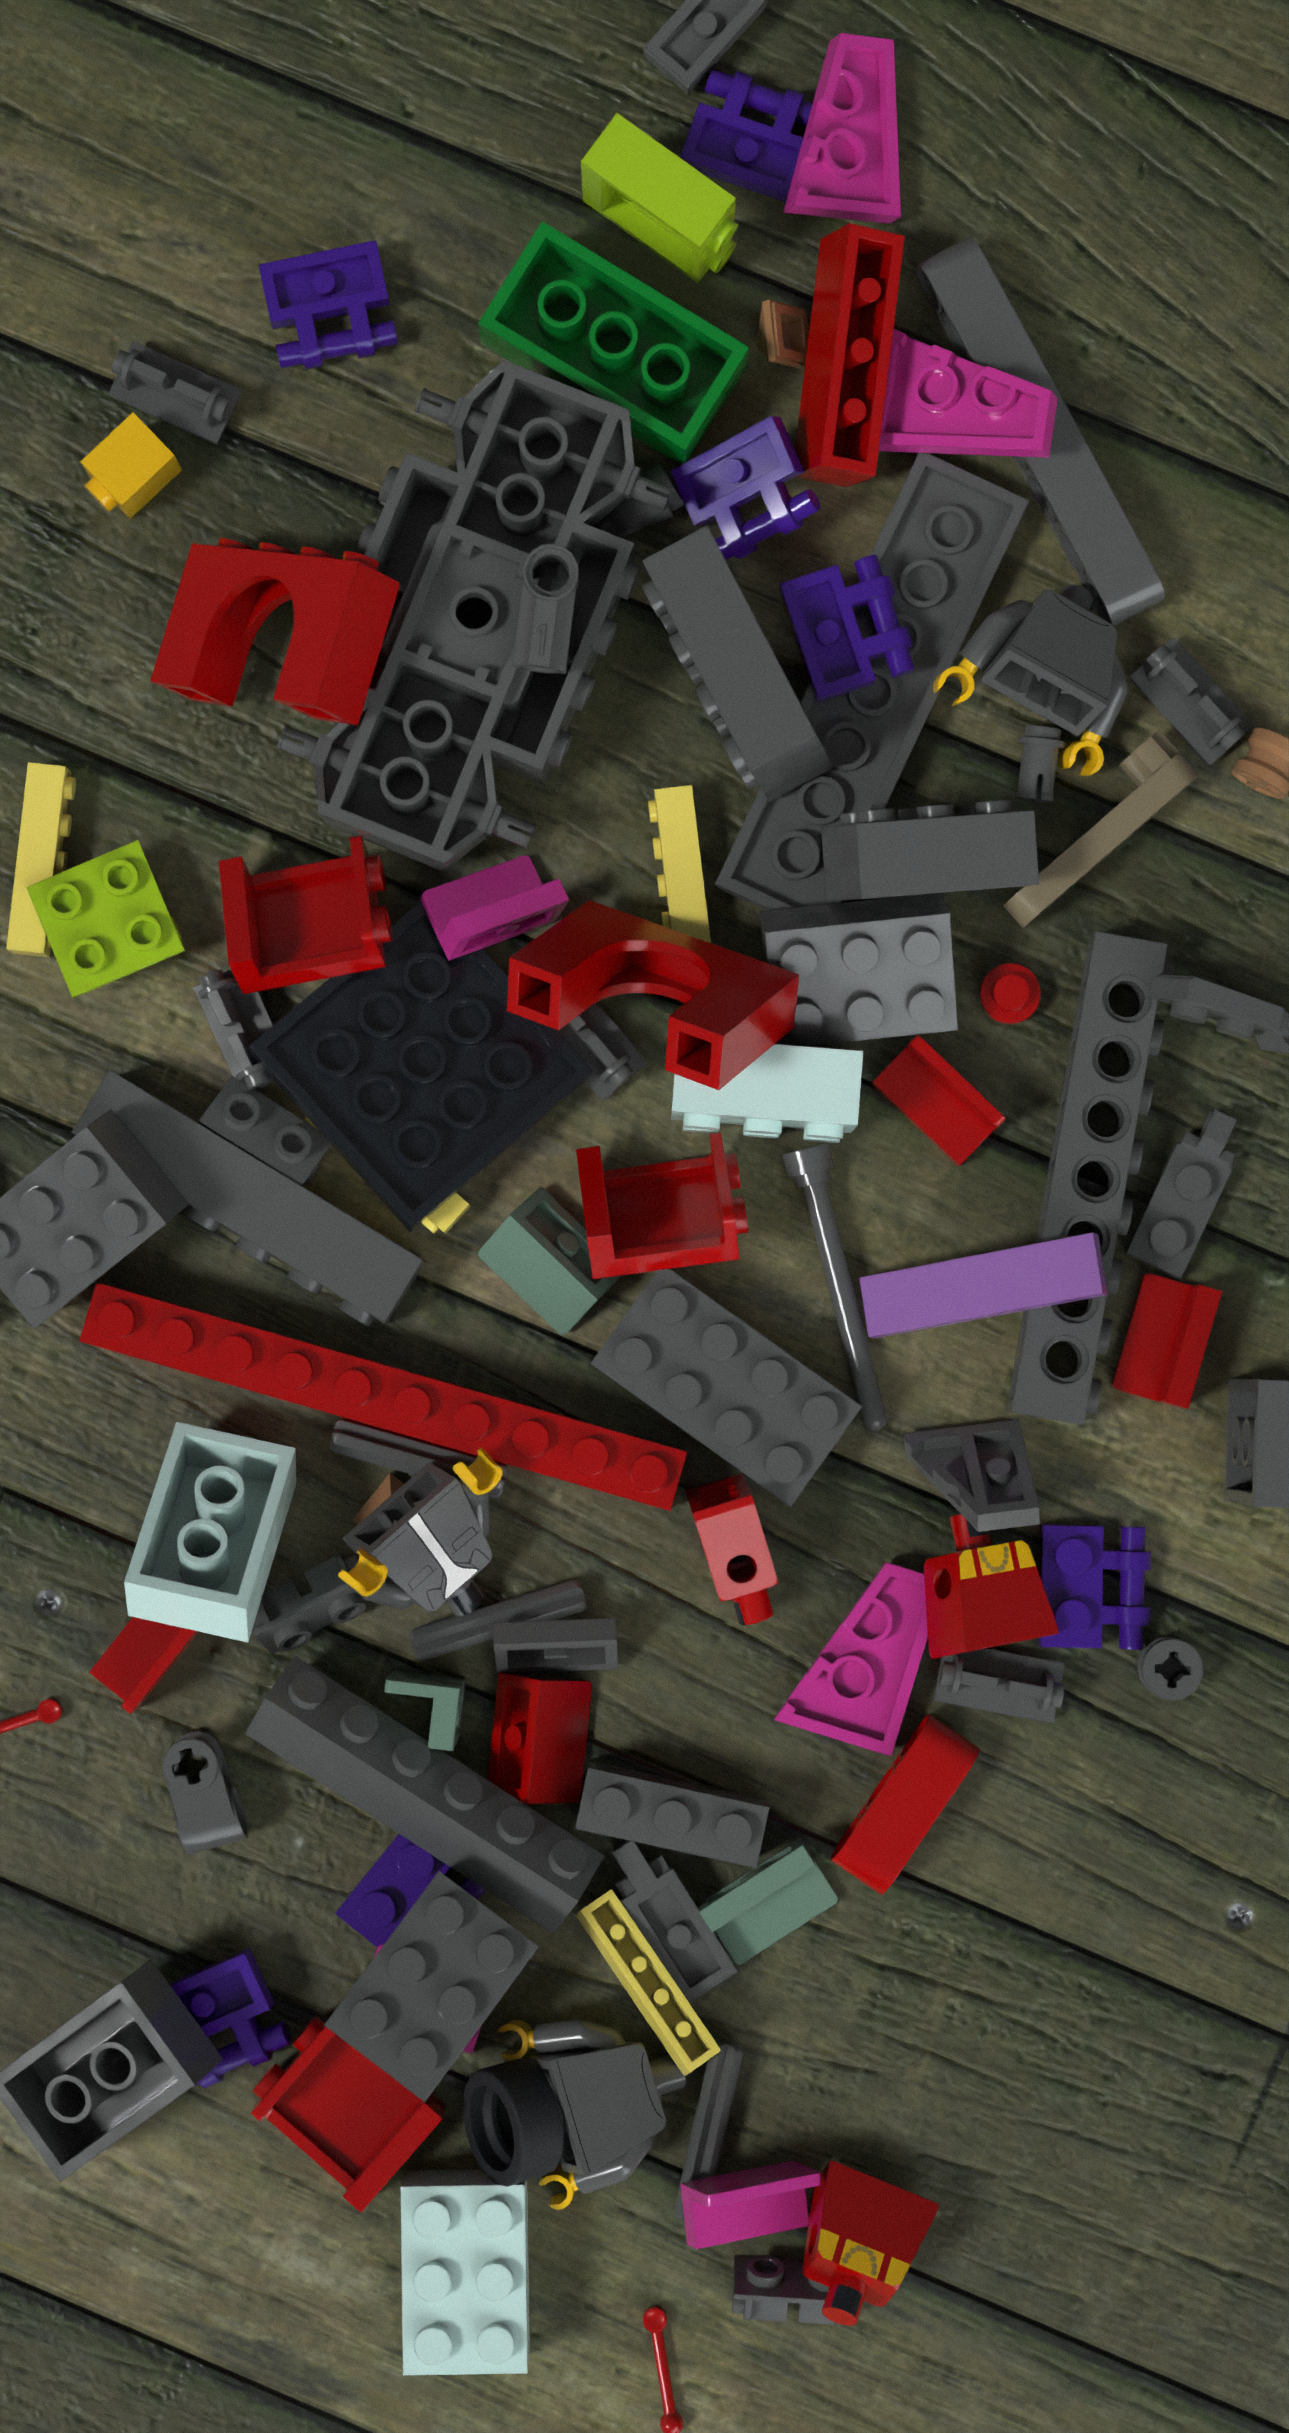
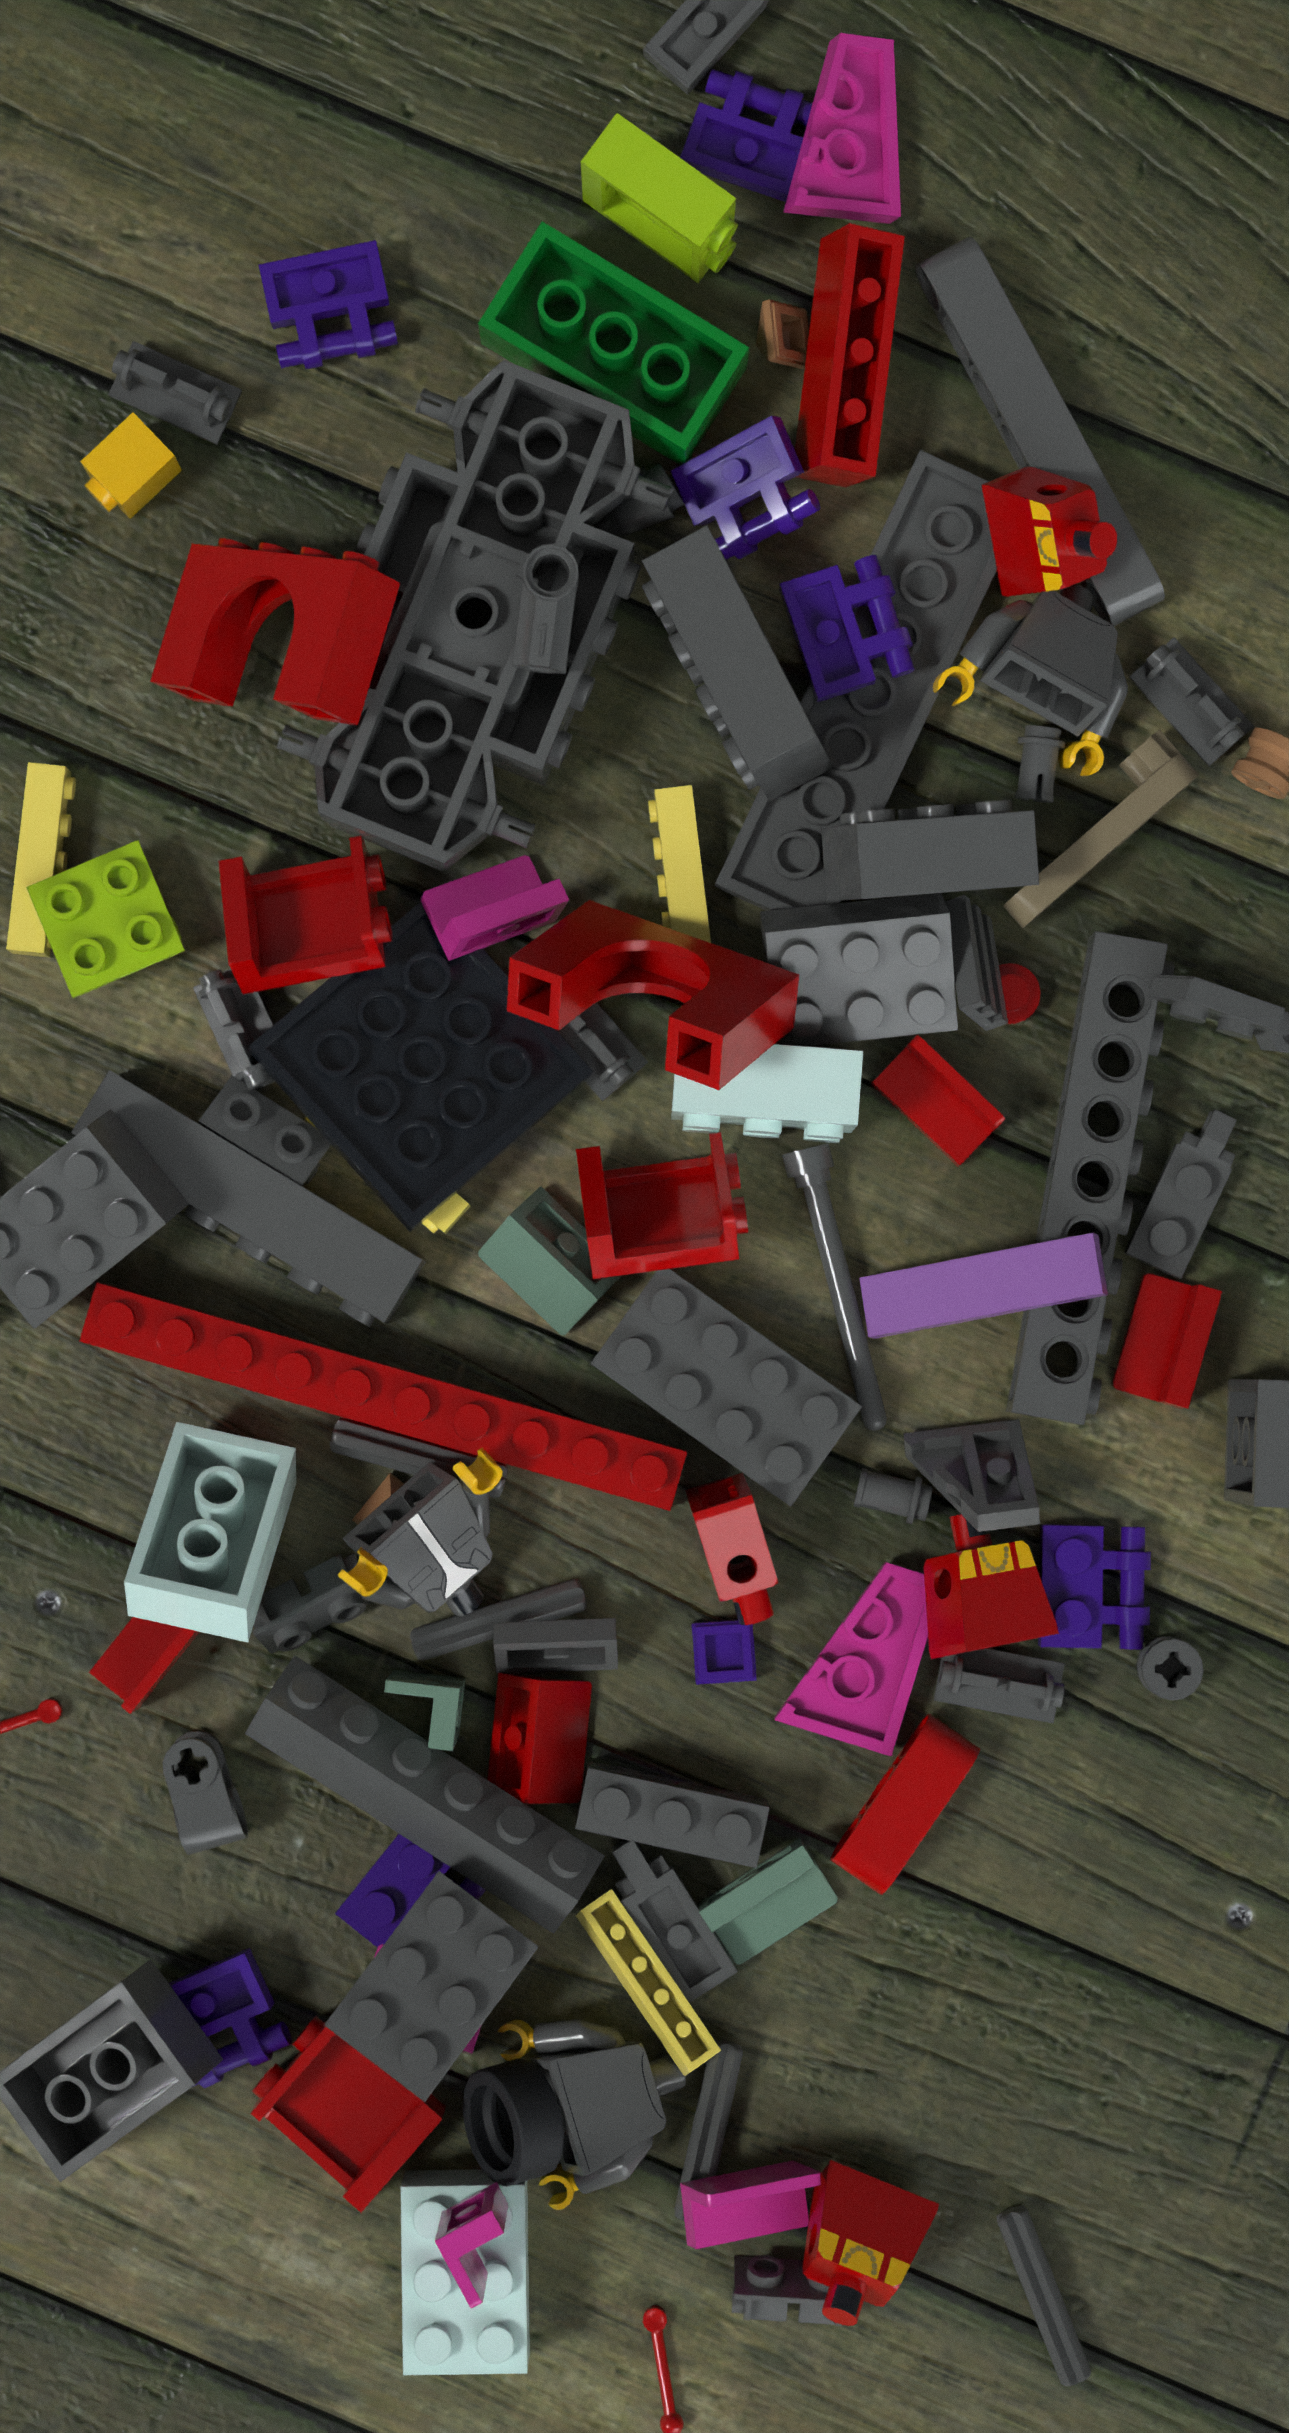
(466, 2228): none -> dark pink panel
(723, 1652): none -> dark purple tile
(893, 1495): none -> dark grey pin
(961, 407): dark pink wing -> none
(976, 964): none -> dark grey tile
(1043, 2295): none -> dark grey axle
(1045, 531): none -> red torso

